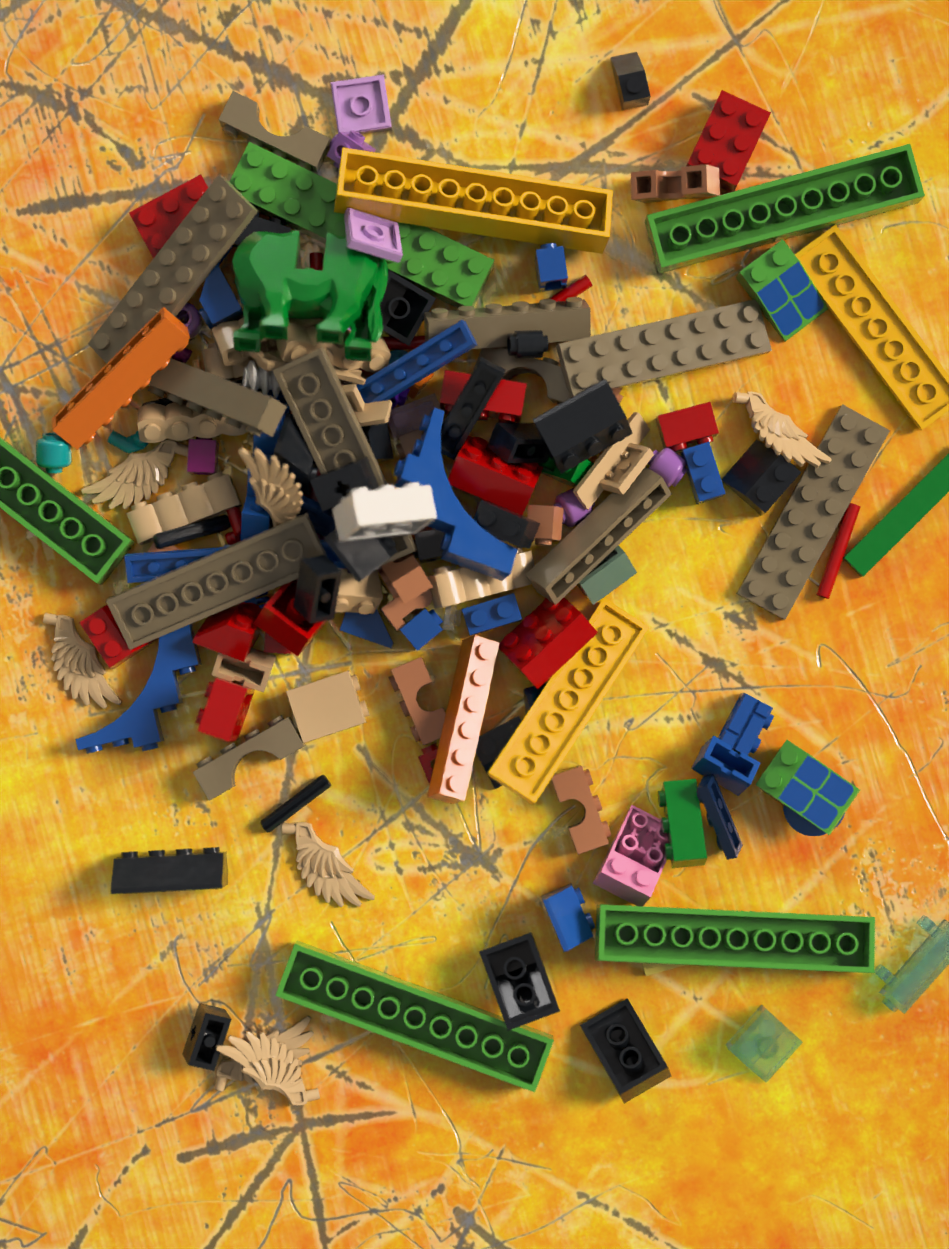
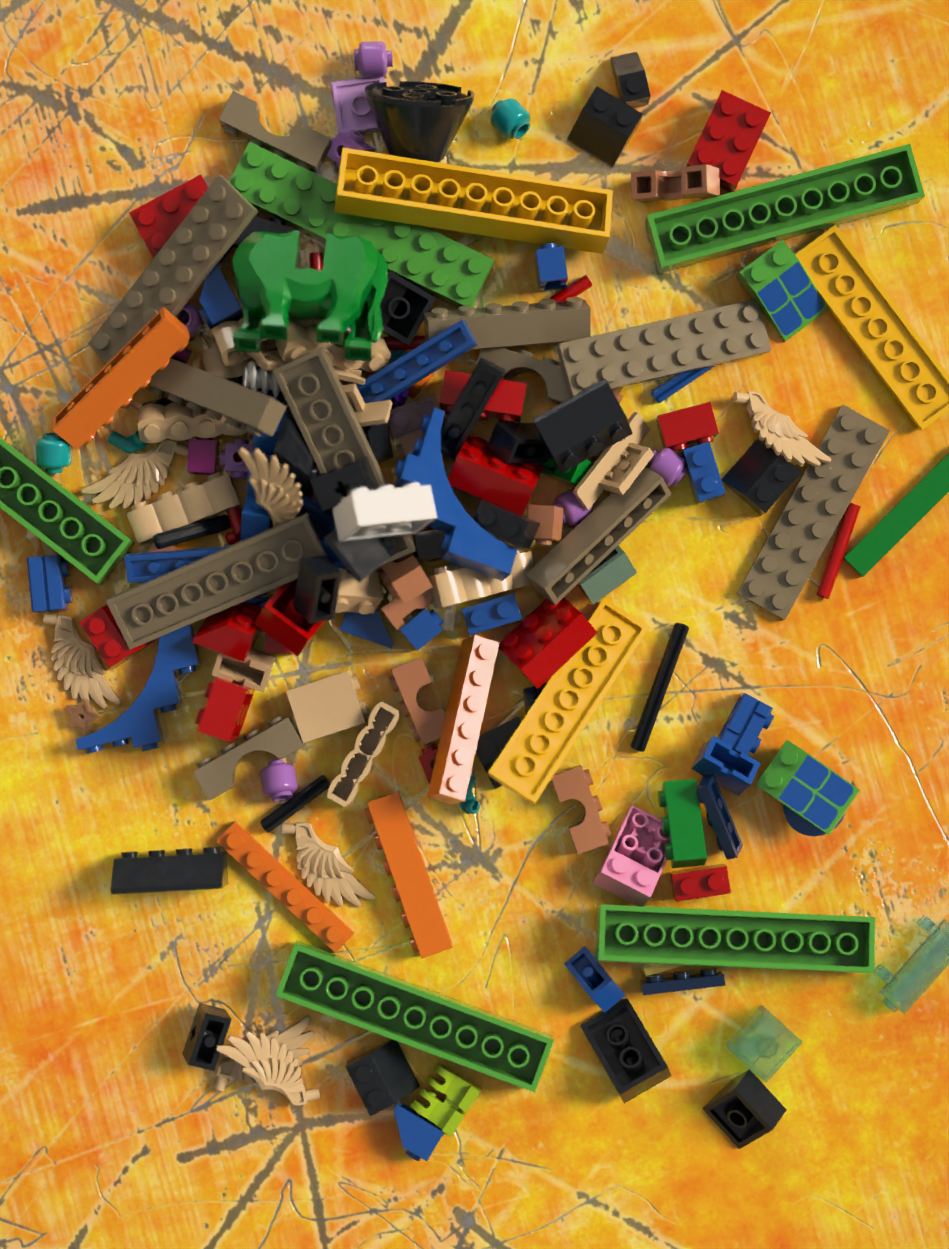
(48, 583): none -> blue brick
(85, 709): none -> medium nougat plate
(237, 469): none -> medium lavender brick
(278, 780): none -> medium lavender head
(285, 886): none -> orange plate
(360, 761): none -> tan brick
(372, 59): none -> medium lavender head
(373, 235): lavender tile -> none
(382, 1076): none -> black slope
(409, 874): none -> orange brick
(416, 1132): none -> blue slope
(418, 117): none -> black cone
(450, 1112): none -> lime legs
(470, 804): none -> teal arm
(510, 118): none -> teal head
(519, 981): black slope -> none
(527, 344): black brick -> none
(568, 917): blue slope -> none
(594, 979): none -> blue slope
(605, 126): none -> black slope
(659, 687): none -> black axle
(676, 383): none -> blue axle
(682, 981): none -> dark blue plate
(700, 882): none -> red brick
(745, 1109): none -> black slope

